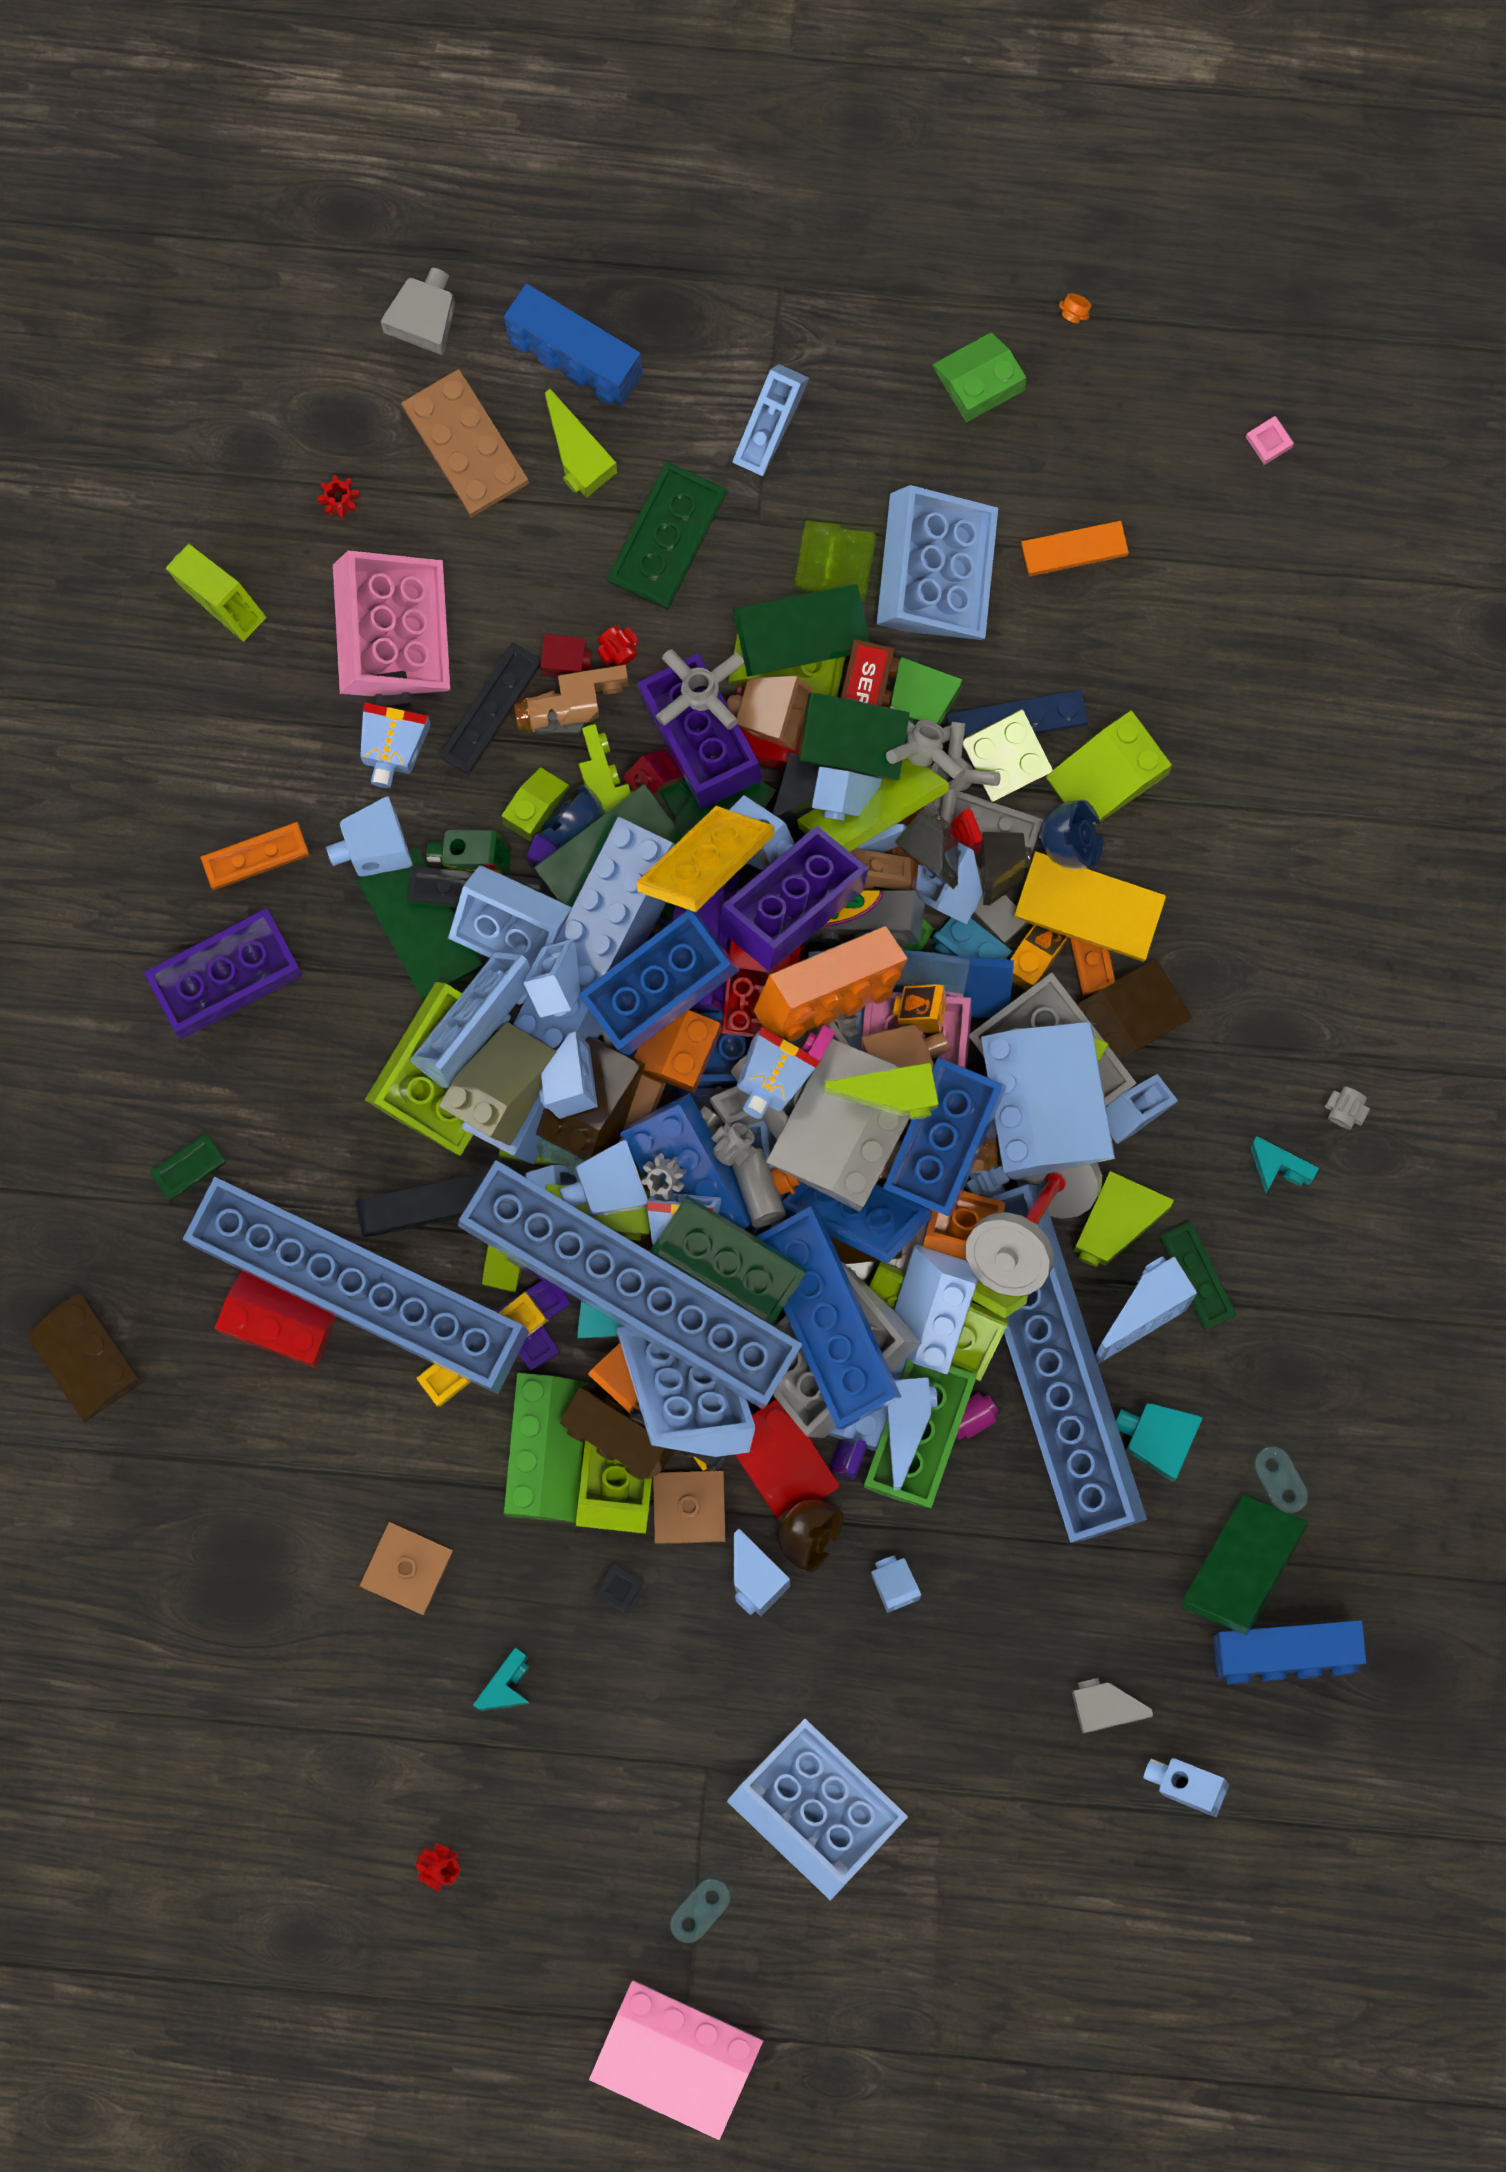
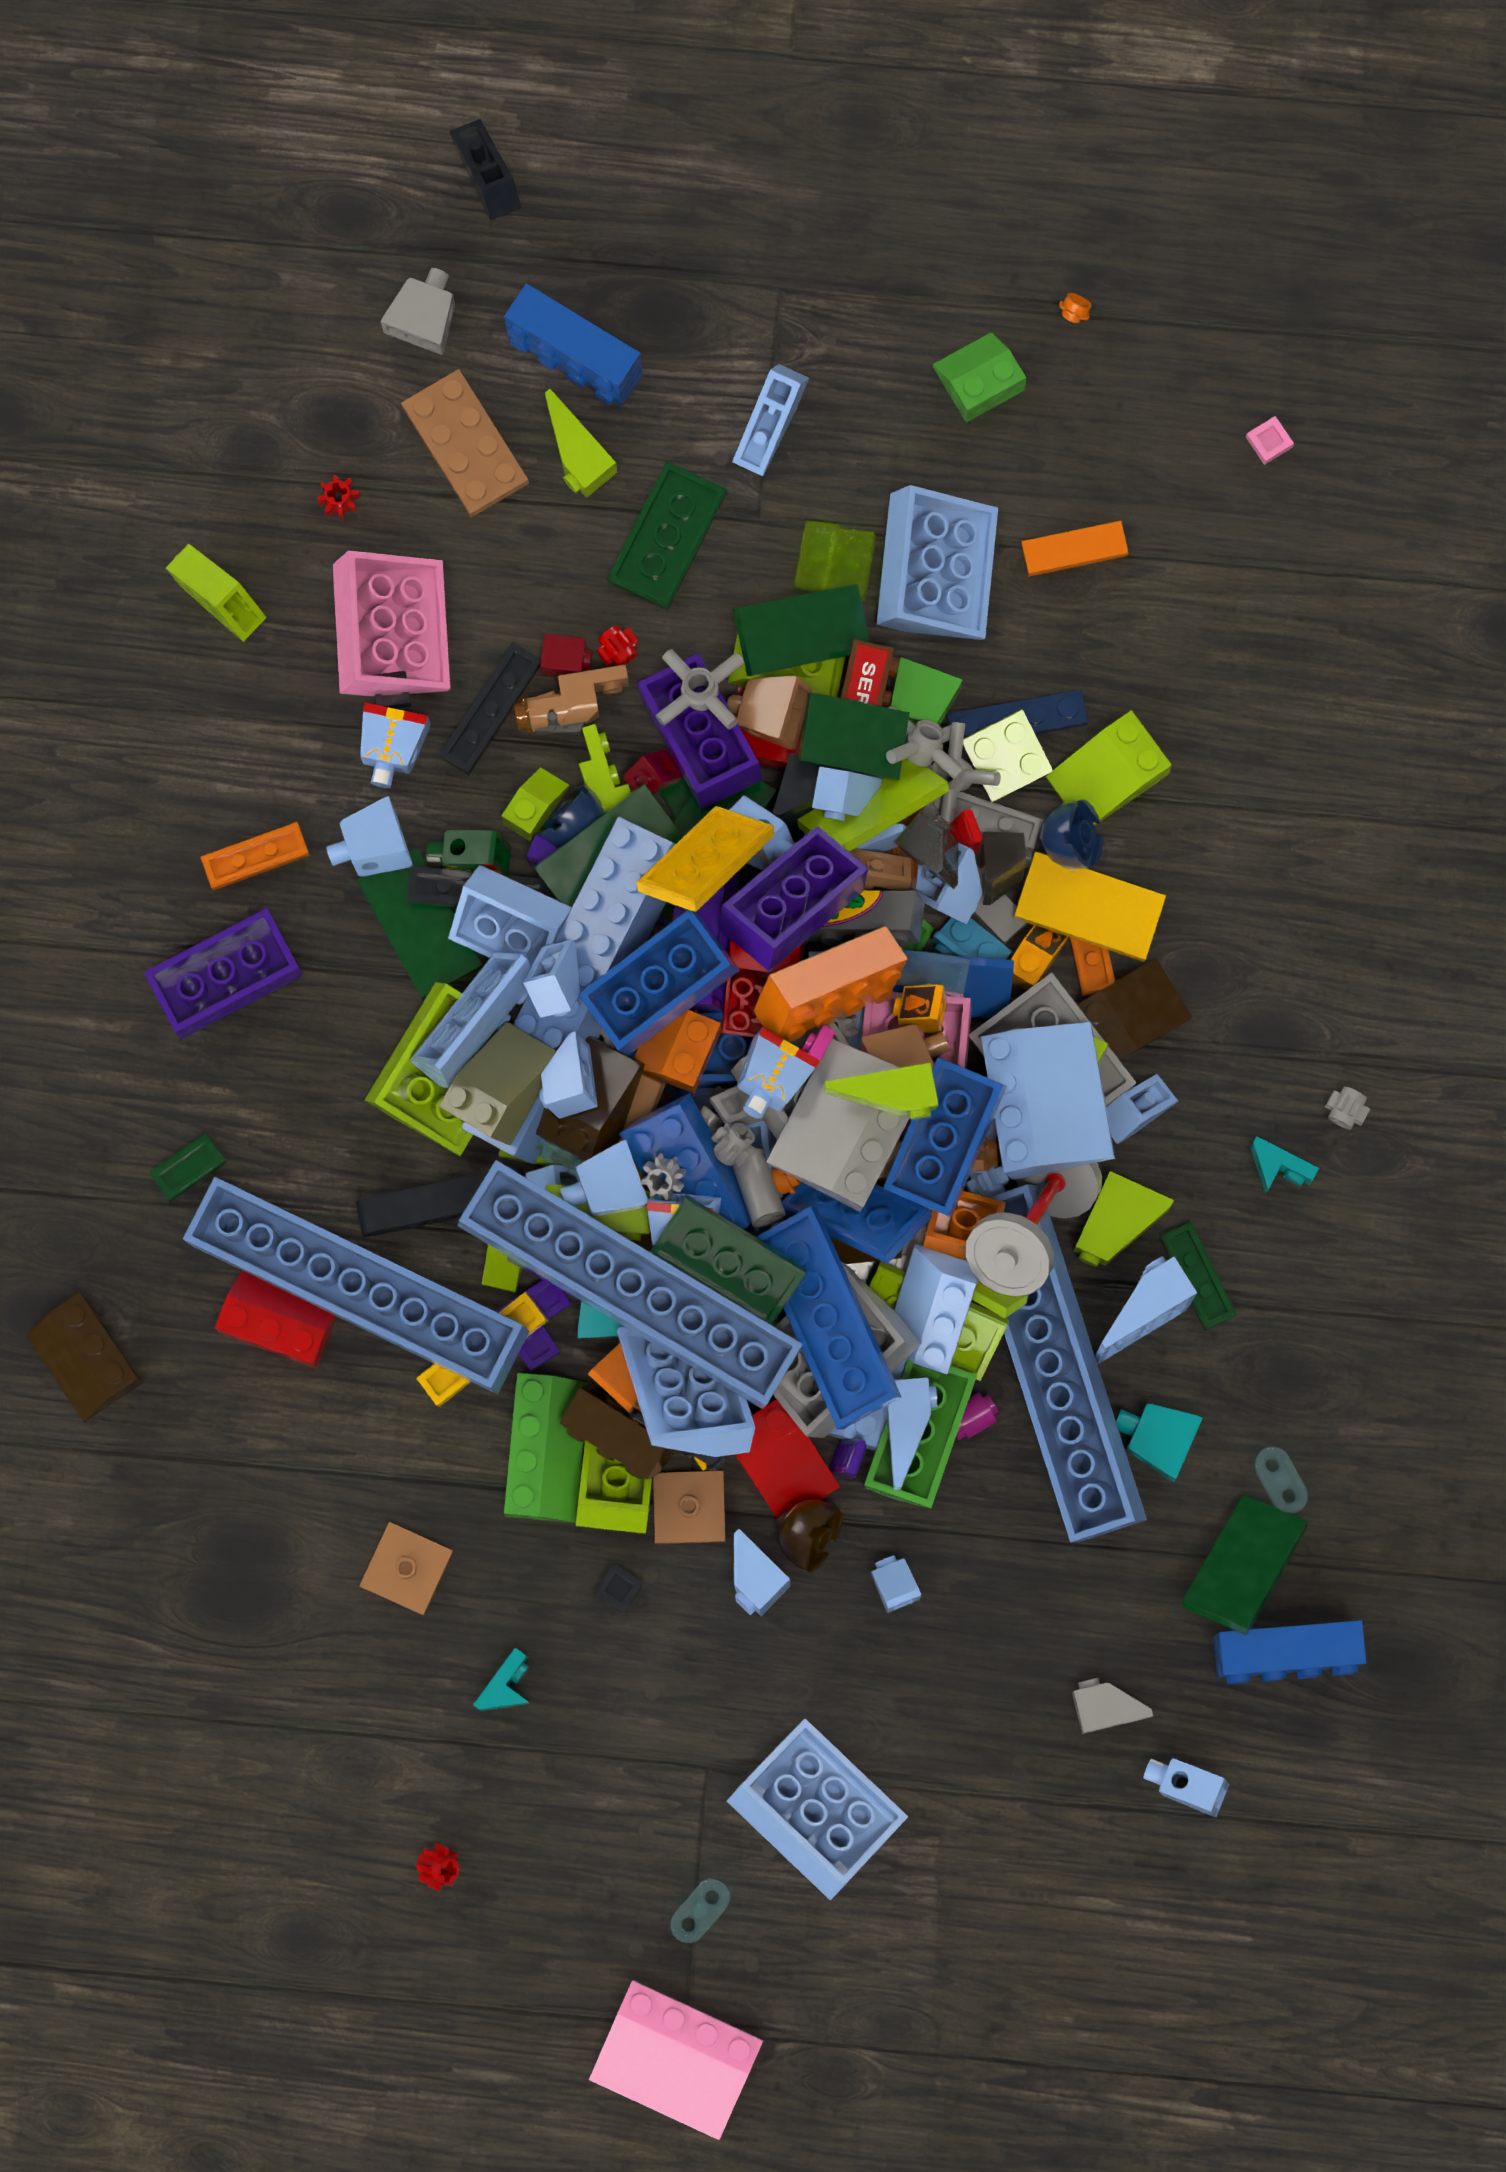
(486, 169): none -> black slope

